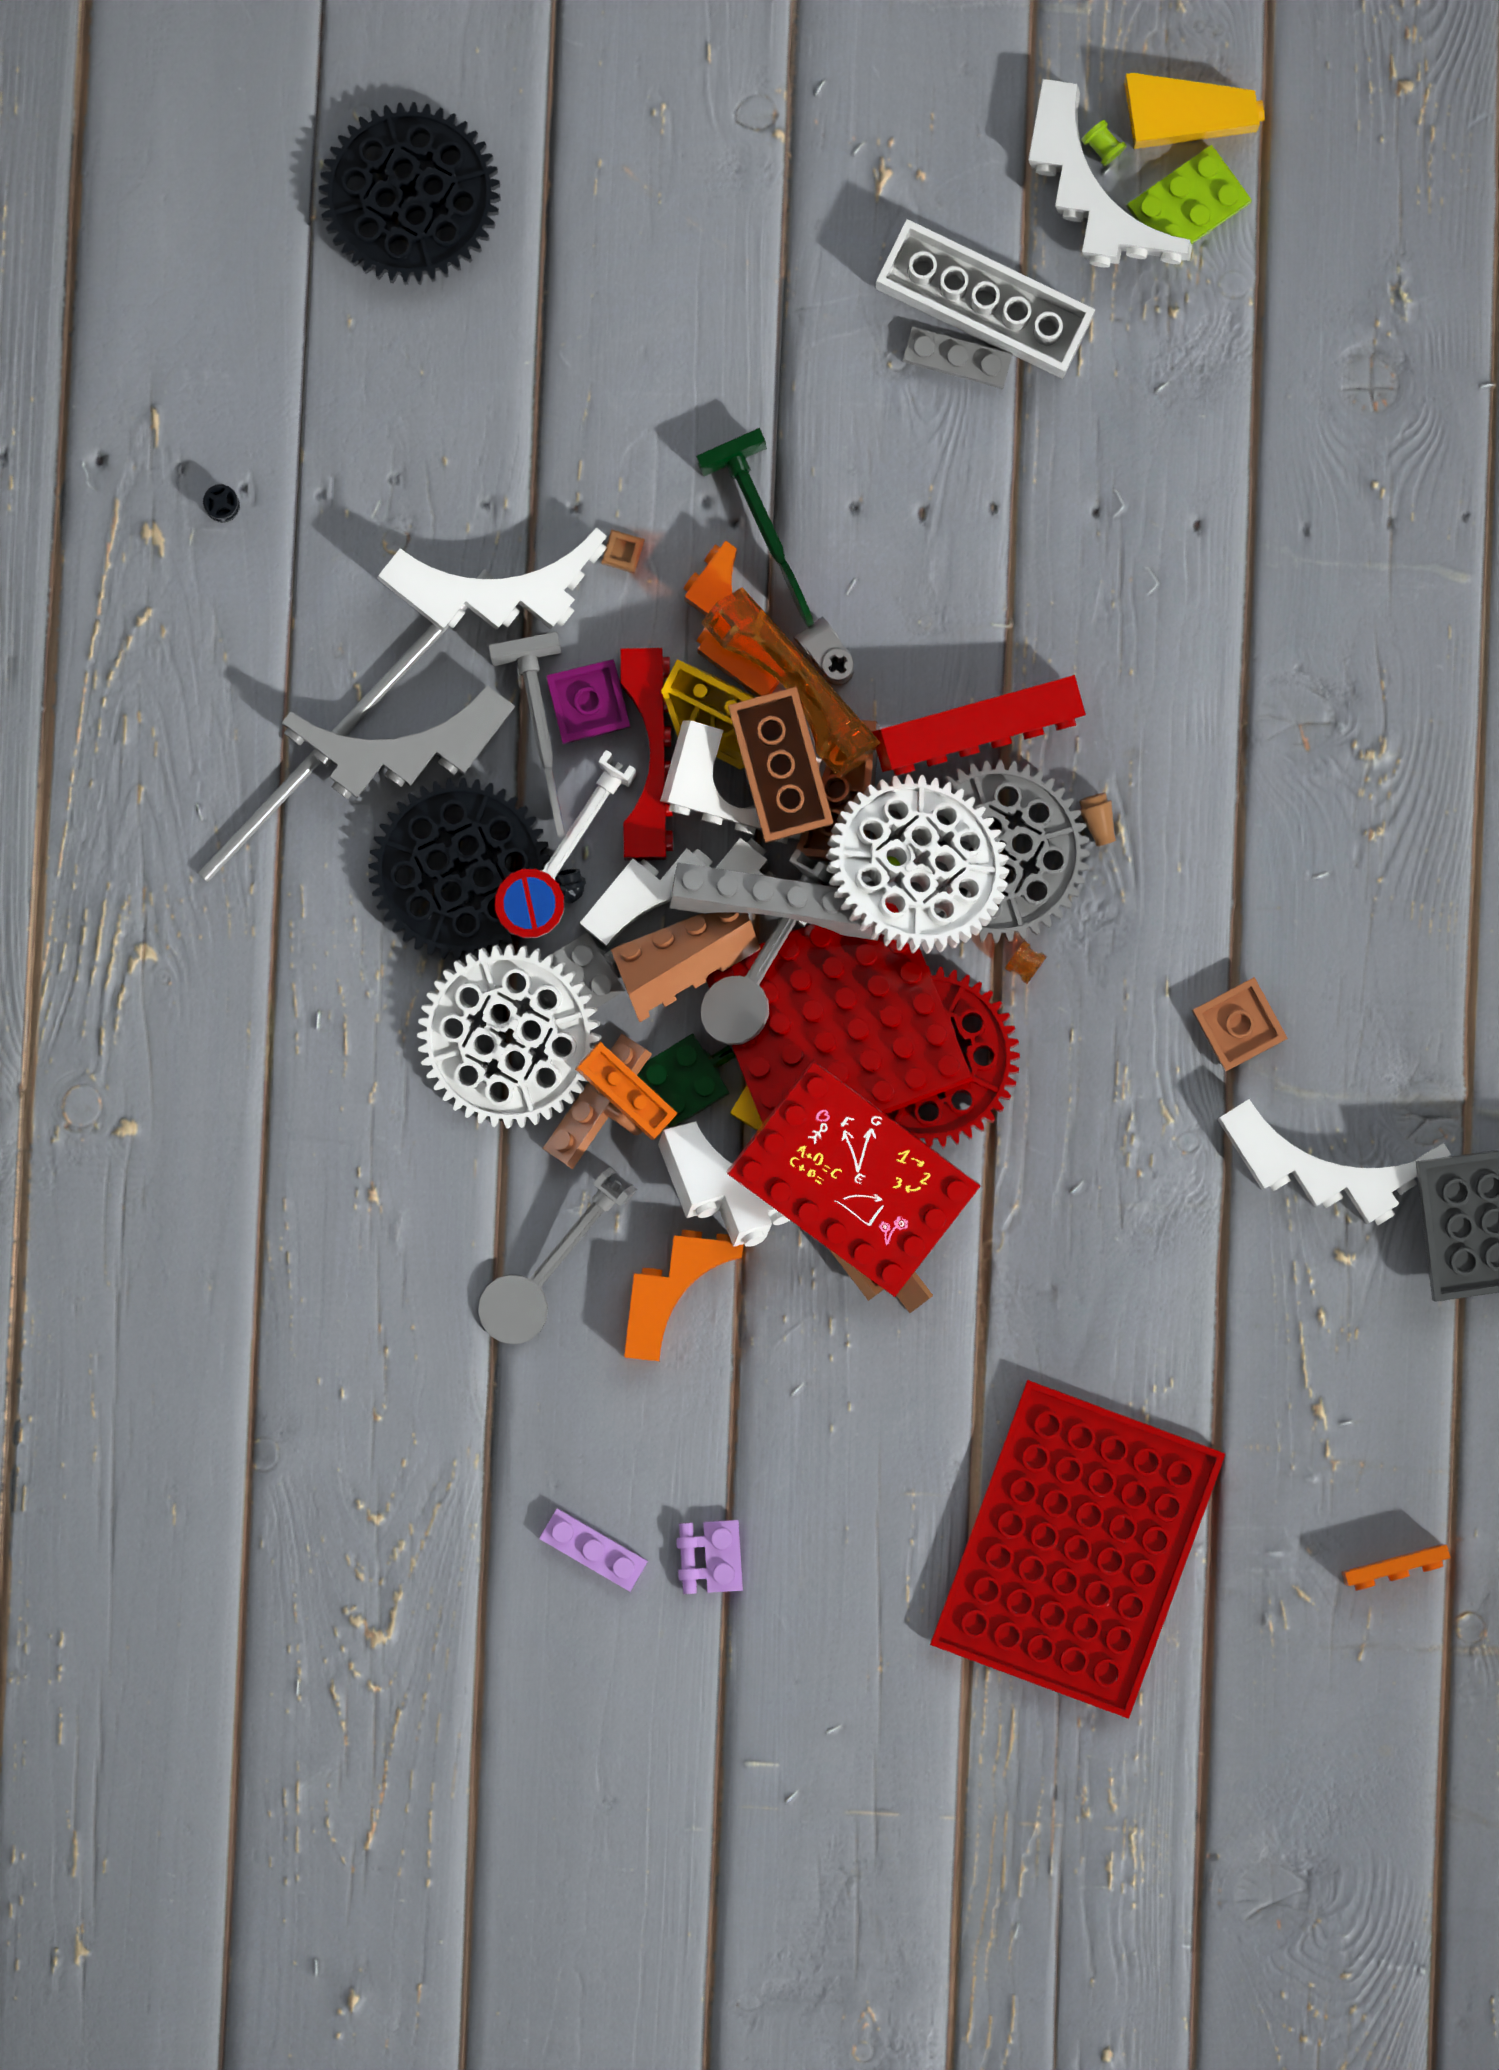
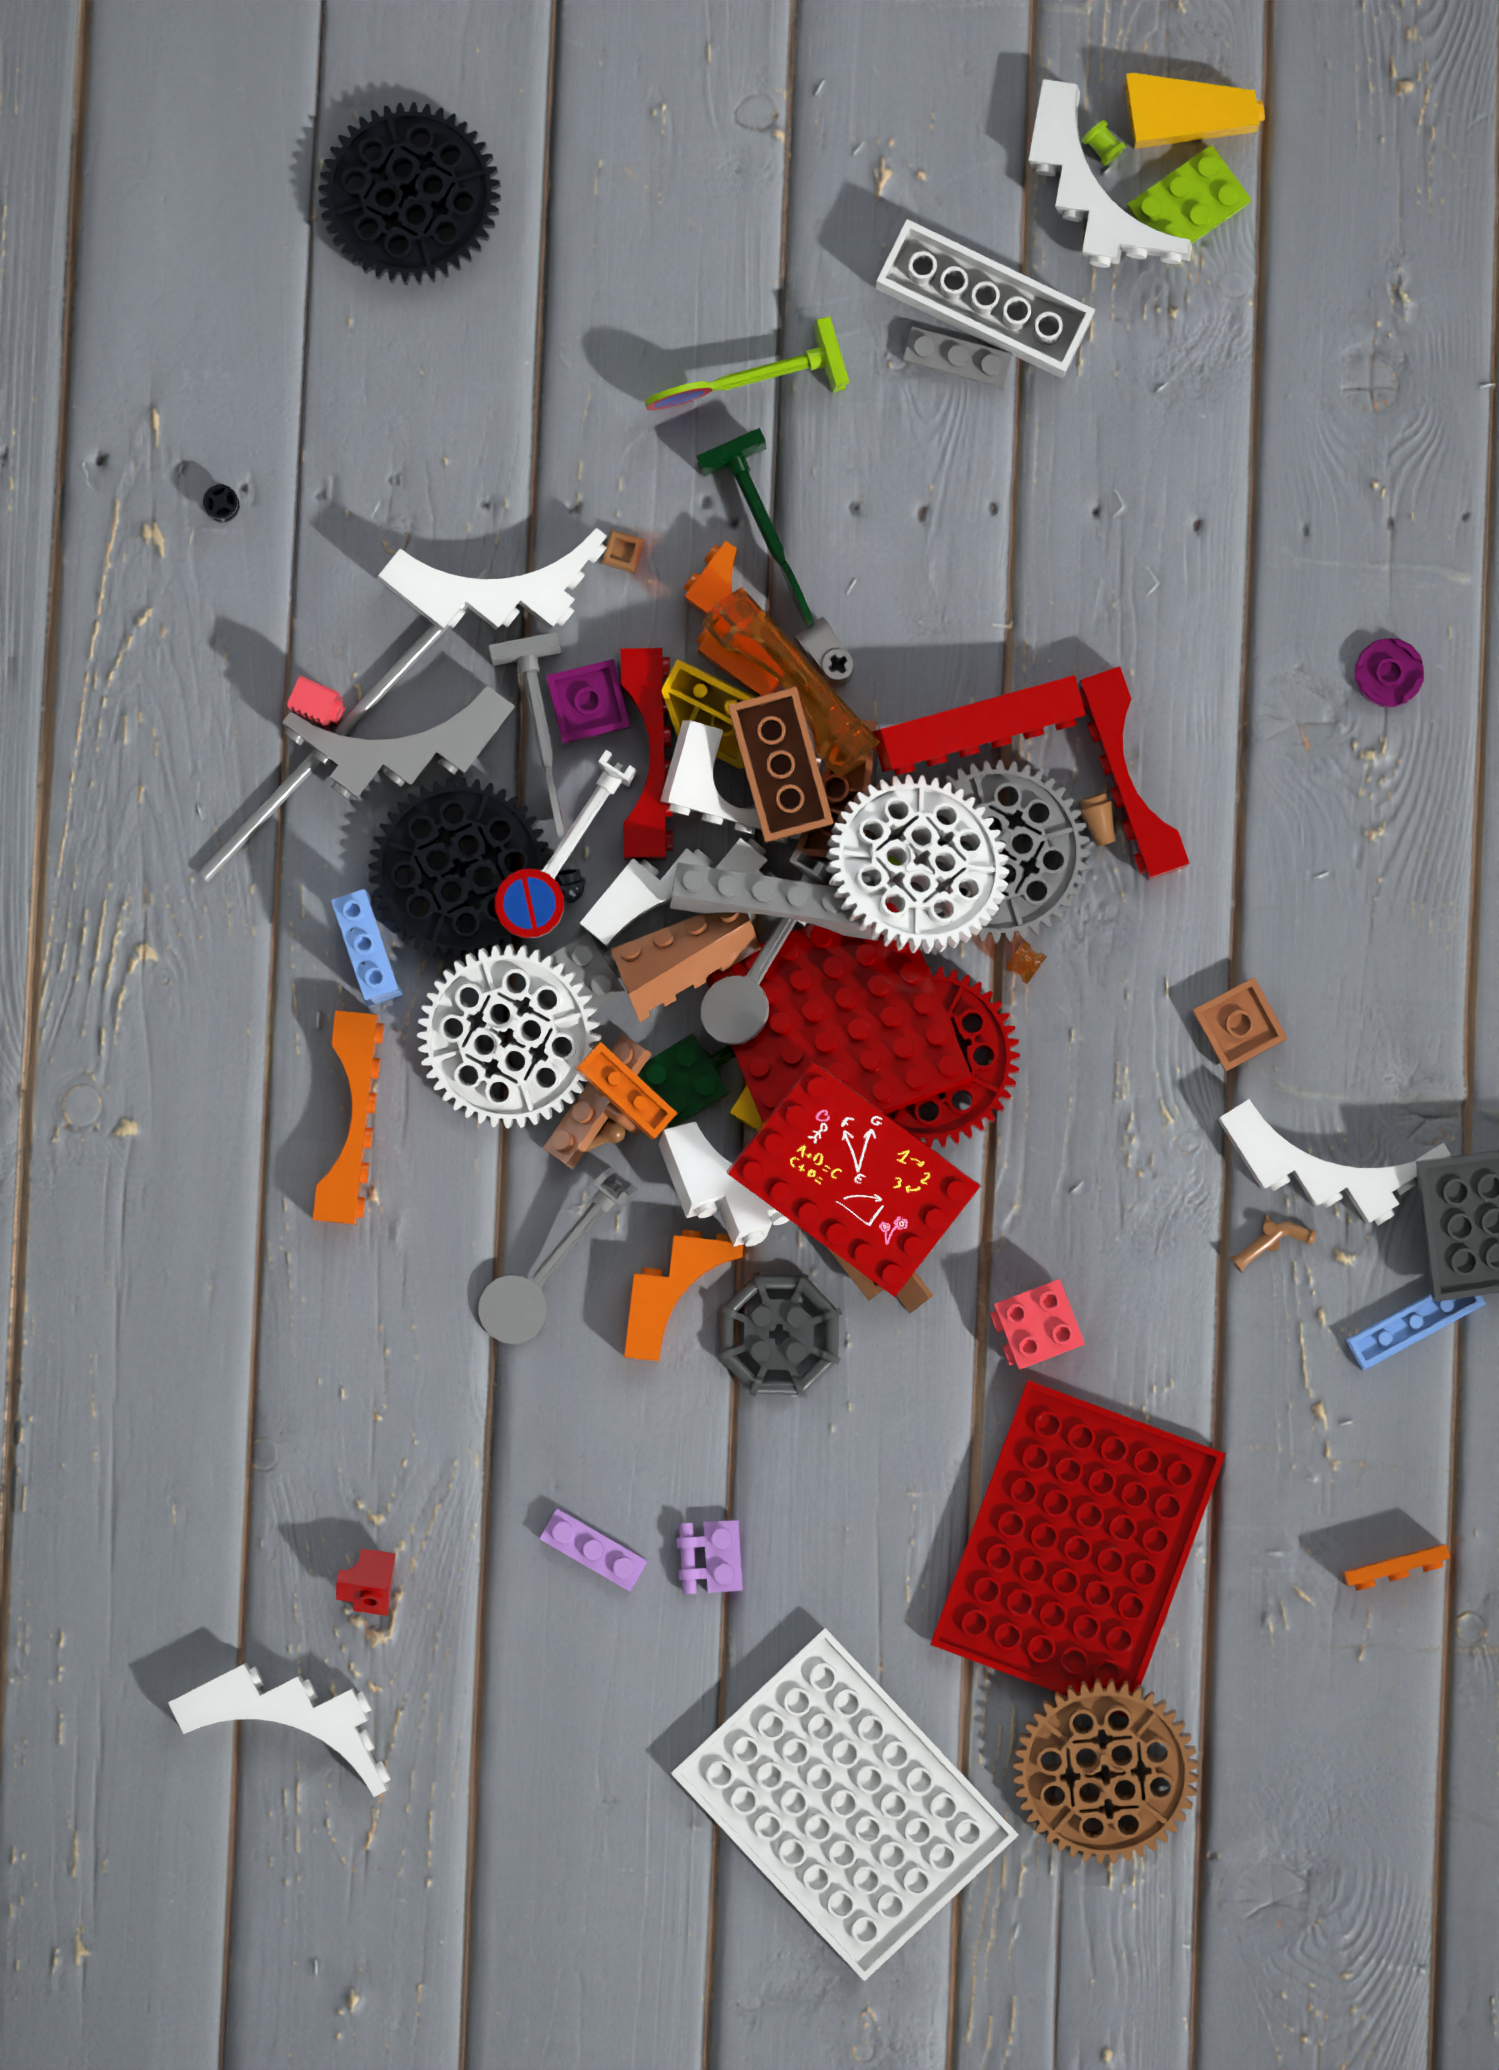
(316, 703): none -> coral brick
(334, 1721): none -> white arch
(339, 1191): none -> orange arch
(366, 948): none -> light blue window
(368, 1582): none -> red brick
(609, 1133): none -> medium nougat piece
(793, 1349): none -> dark grey plate
(826, 355): none -> lime piece
(844, 1804): none -> white plate
(1037, 1325): none -> coral brick
(1065, 1817): none -> medium nougat gear
(1157, 842): none -> red arch
(1270, 1240): none -> medium nougat piece
(1389, 672): none -> magenta tile
(1407, 1327): none -> light blue tile

